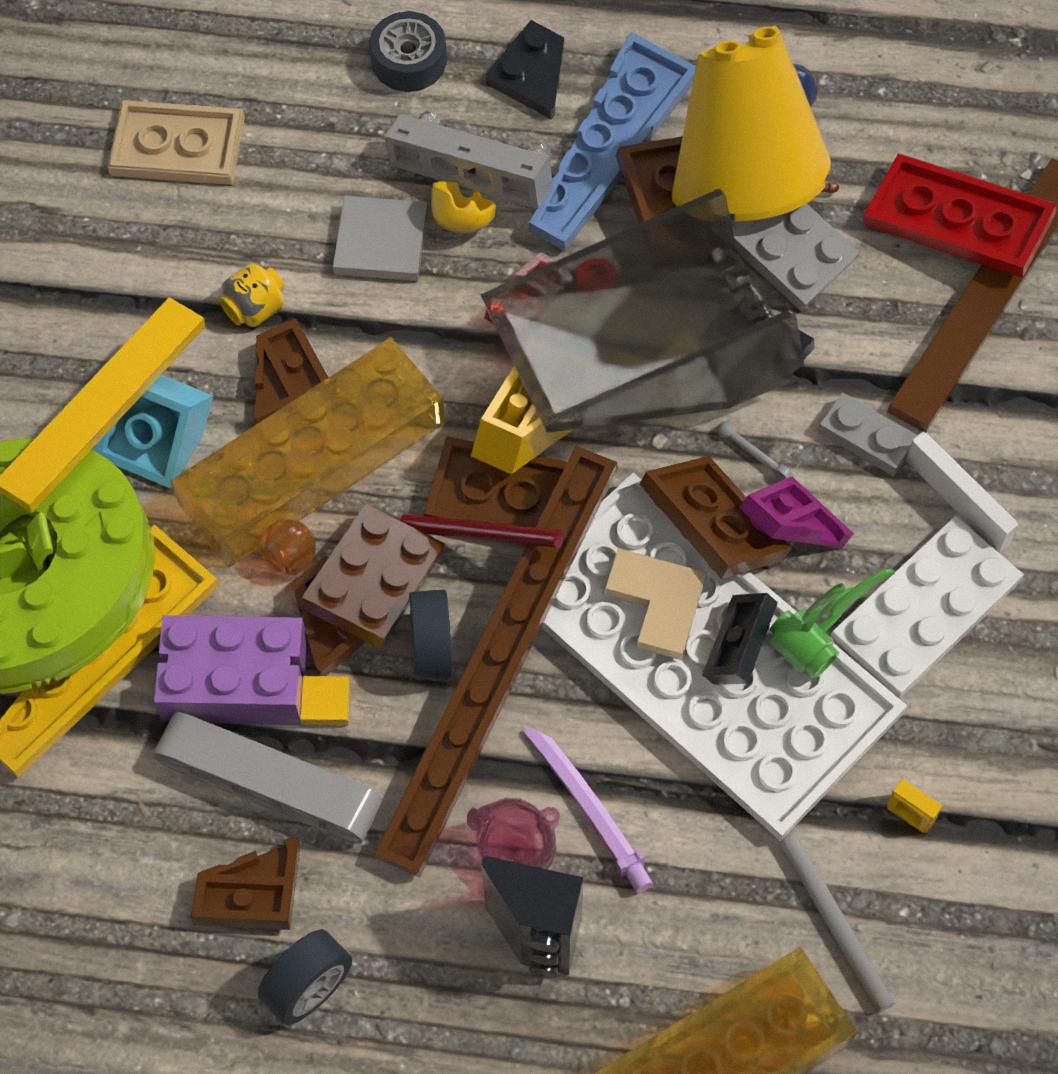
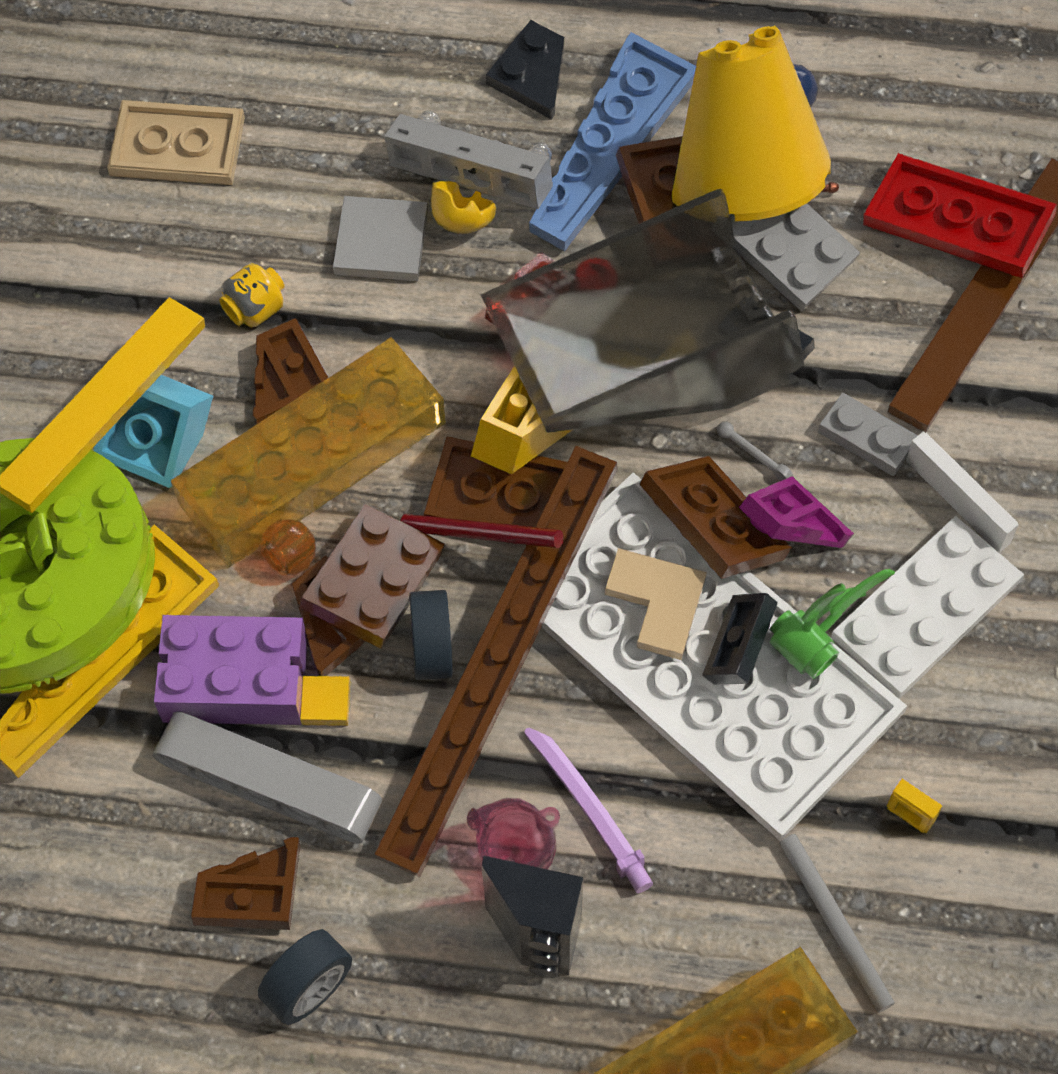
(408, 51): black wheel -> none

